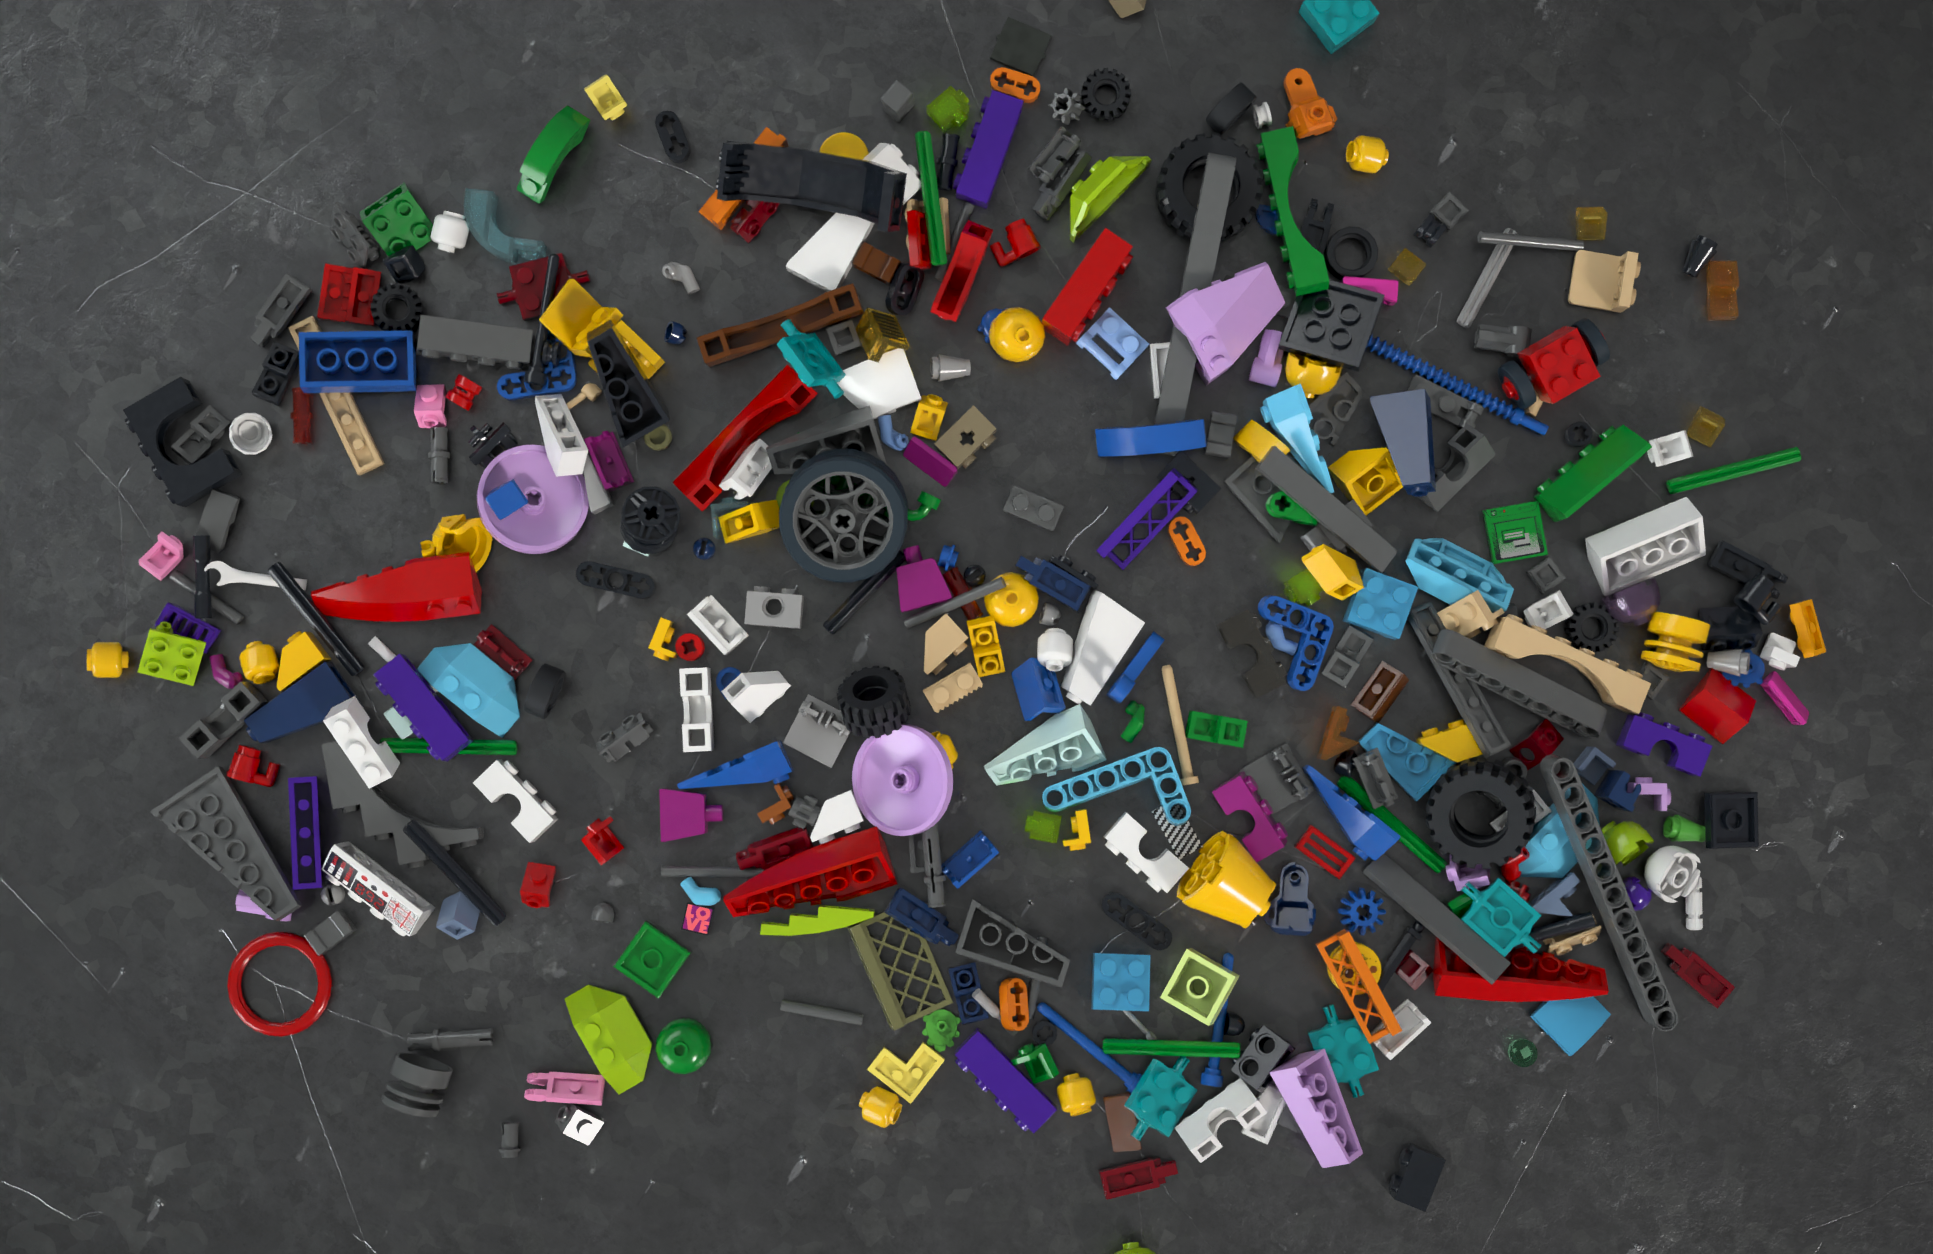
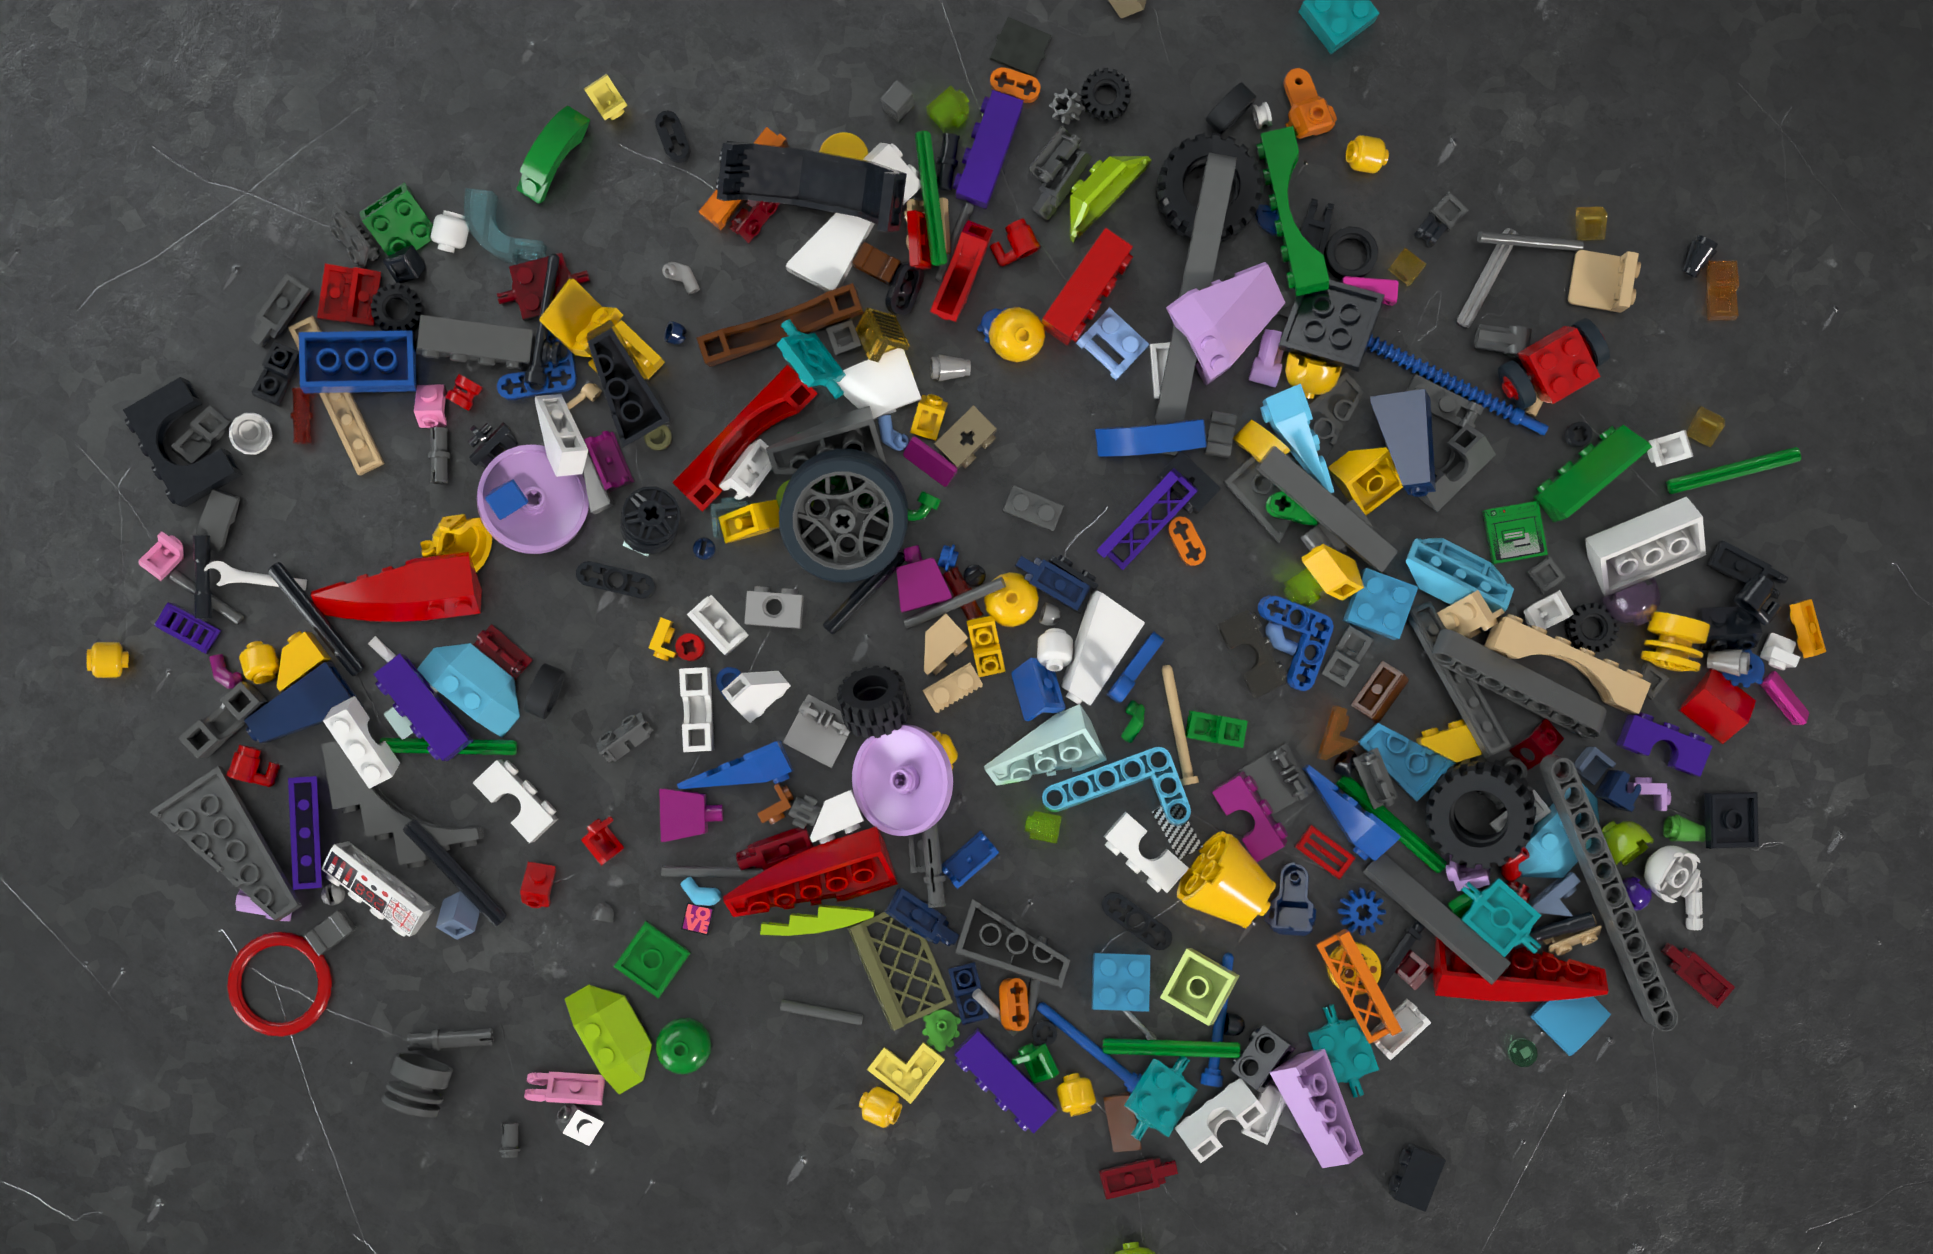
(171, 655): lime hinge -> none
(1080, 826): yellow bracket -> none

